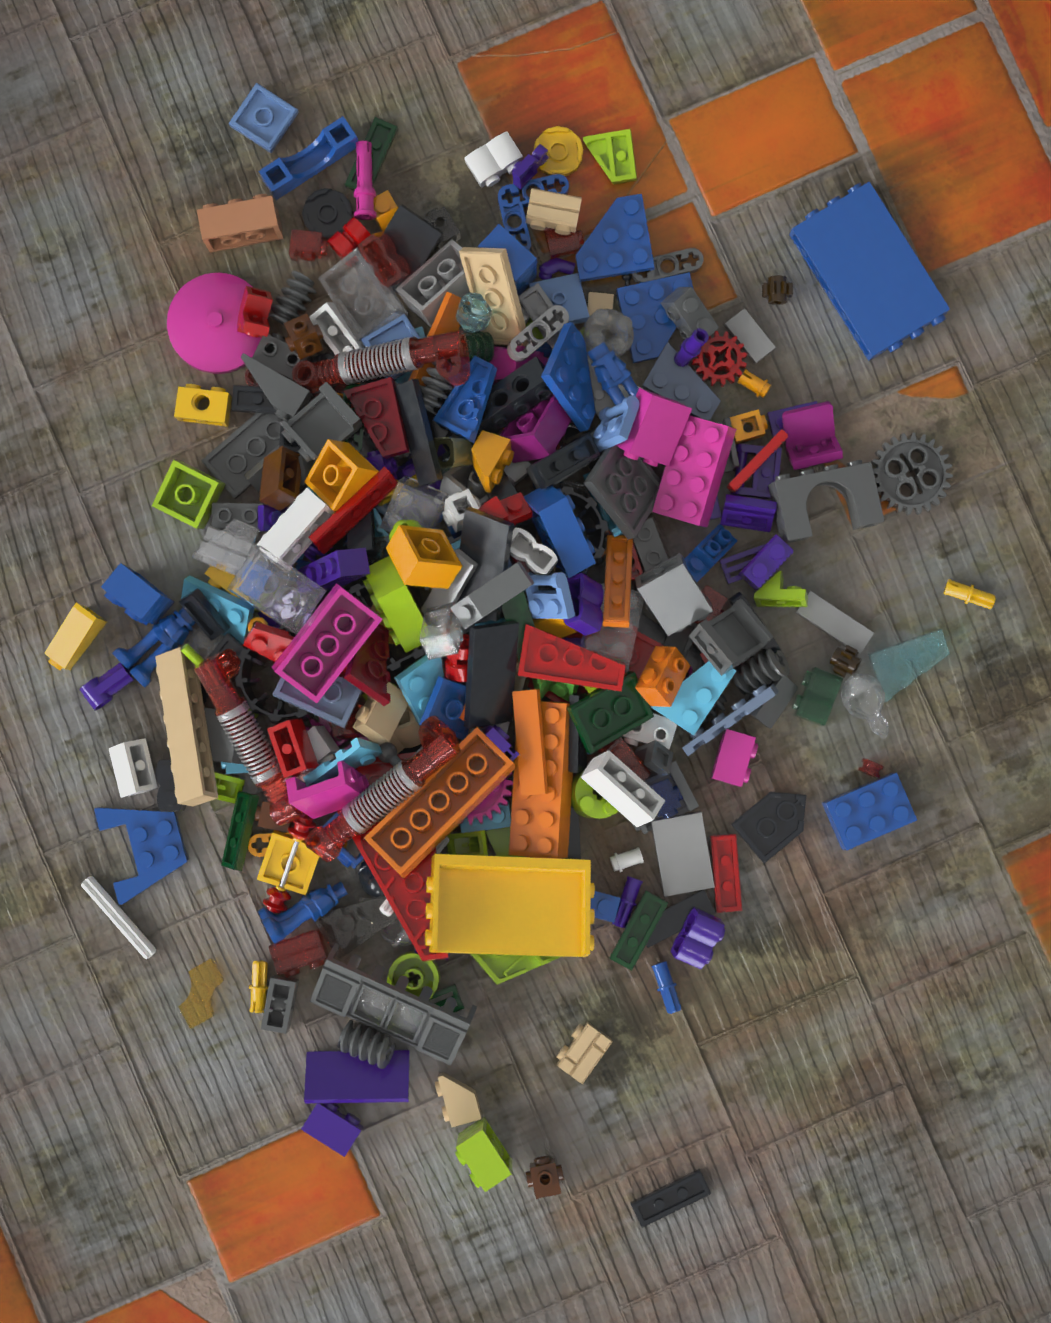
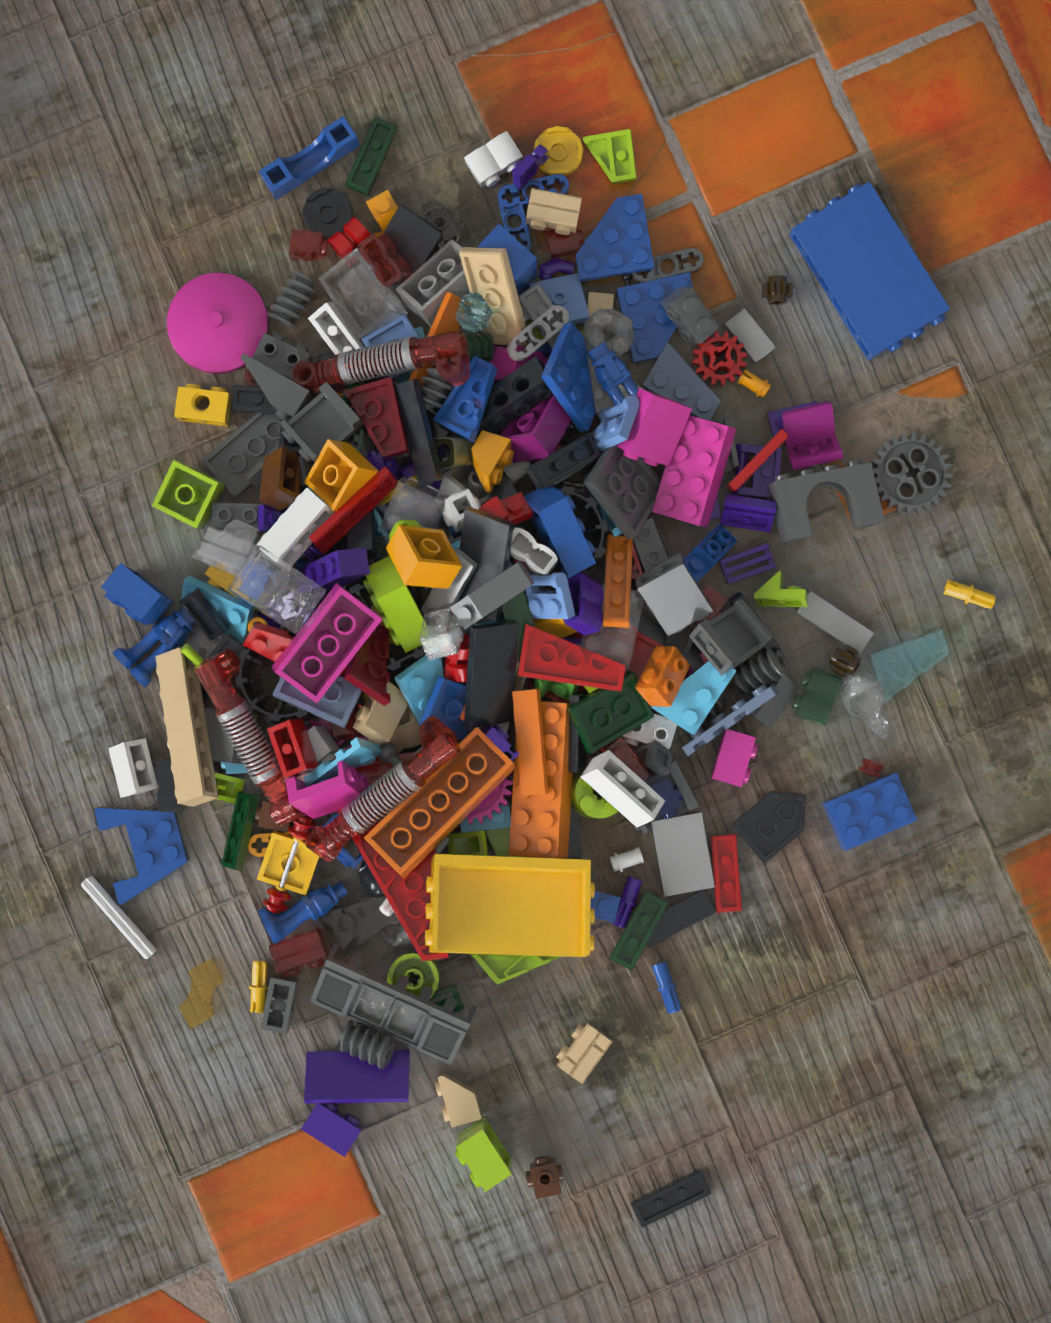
(74, 636): yellow slope -> none
(101, 689): dark purple piece -> none
(240, 223): nougat brick -> none
(254, 312): red brick -> none
(263, 117): medium blue plate -> none
(303, 336): reddish brown brick -> none
(364, 192): dark pink pin -> none
(691, 347): dark purple pin -> none
(698, 938): dark purple brick -> none
(753, 418): light orange brick -> none
(766, 562): dark purple brick -> none

